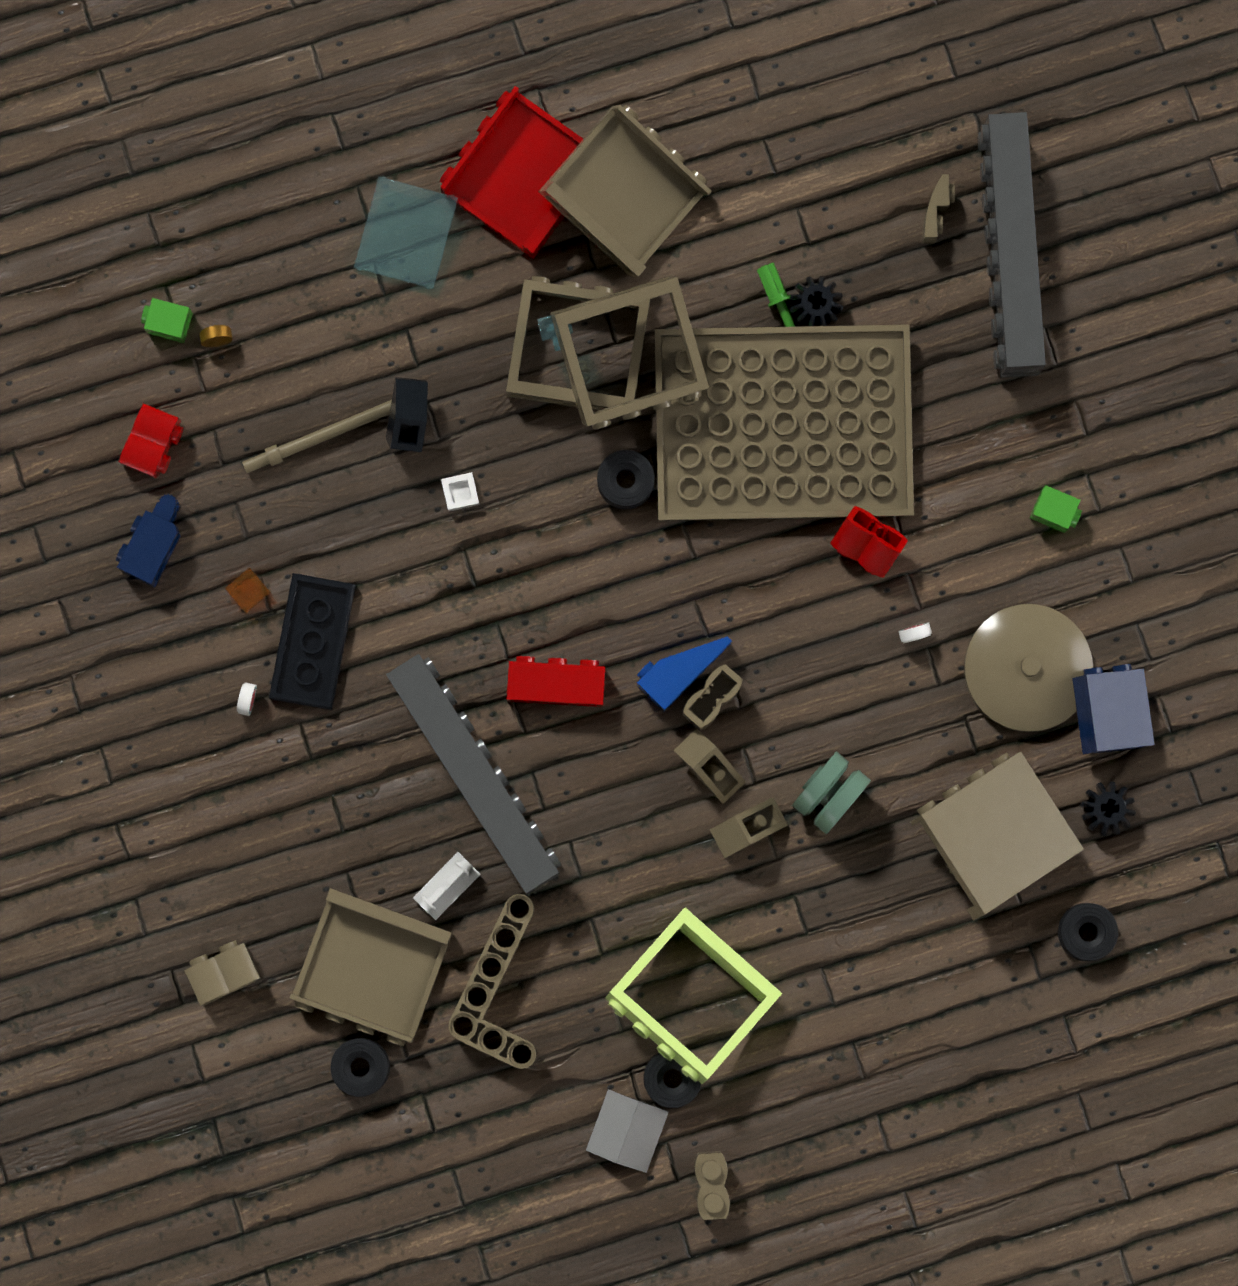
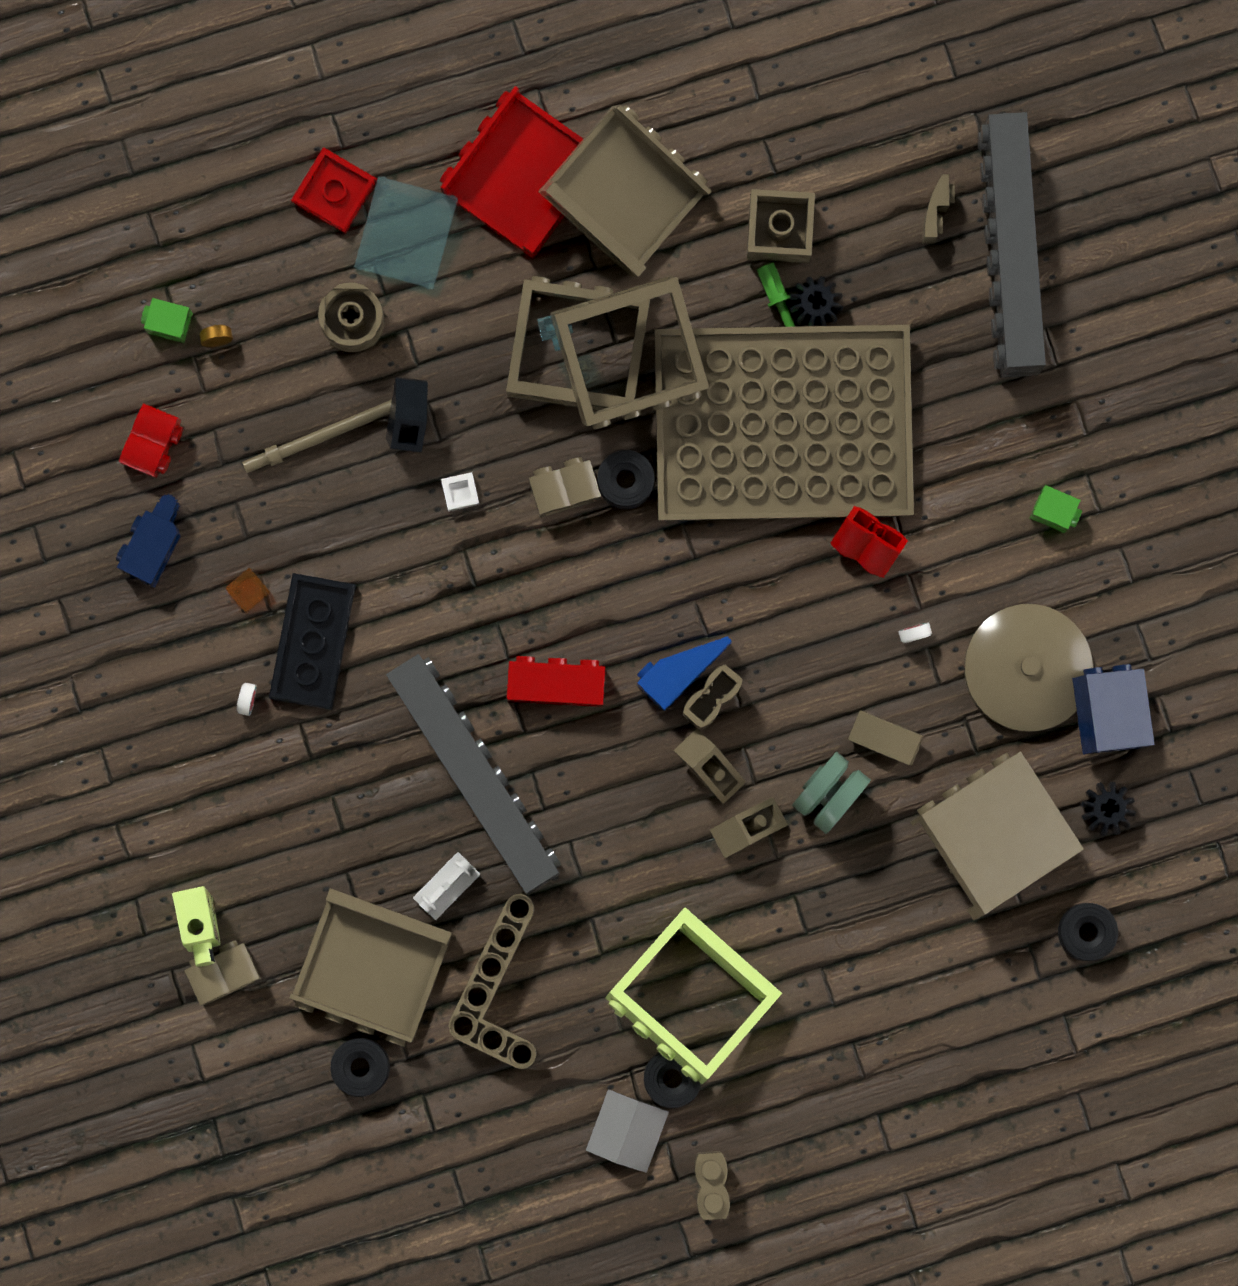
(193, 912): none -> yellowish green torso
(334, 190): none -> red tile
(338, 305): none -> dark tan brick
(565, 487): none -> dark tan brick
(780, 226): none -> dark tan brick
(886, 737): none -> dark tan slope

